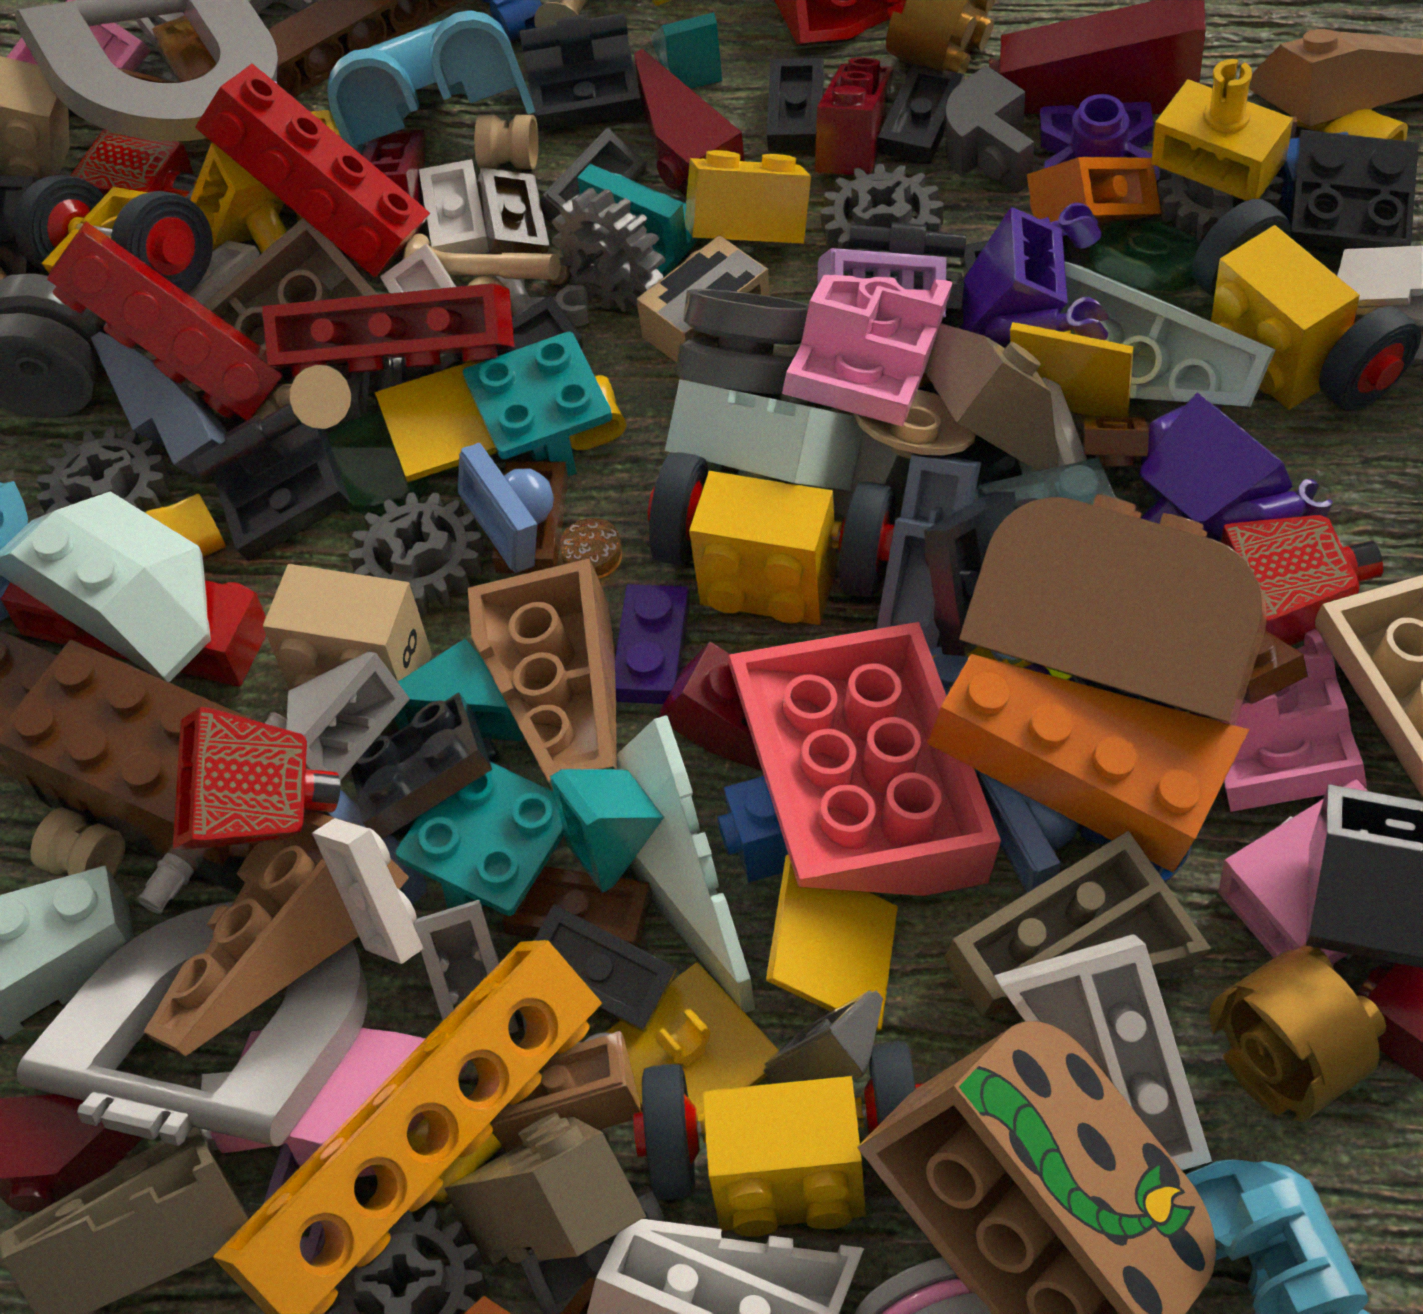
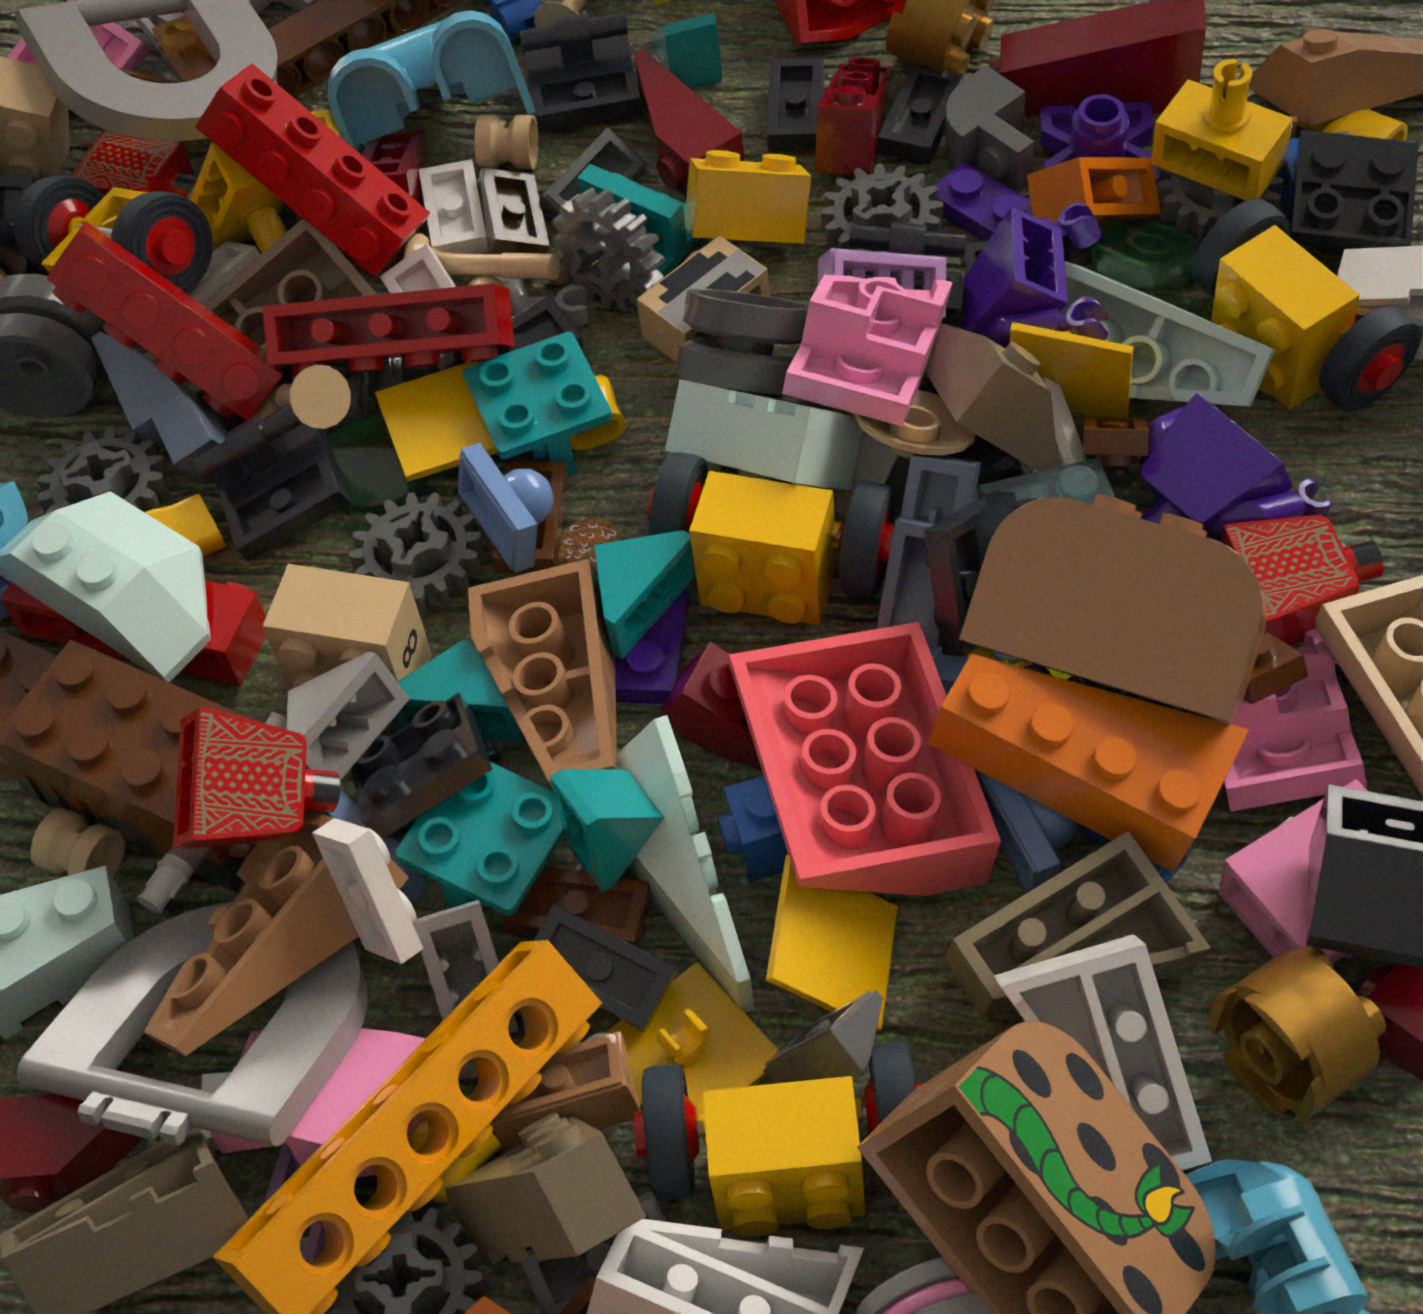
(640, 582): none -> teal slope
(977, 200): none -> dark purple plate

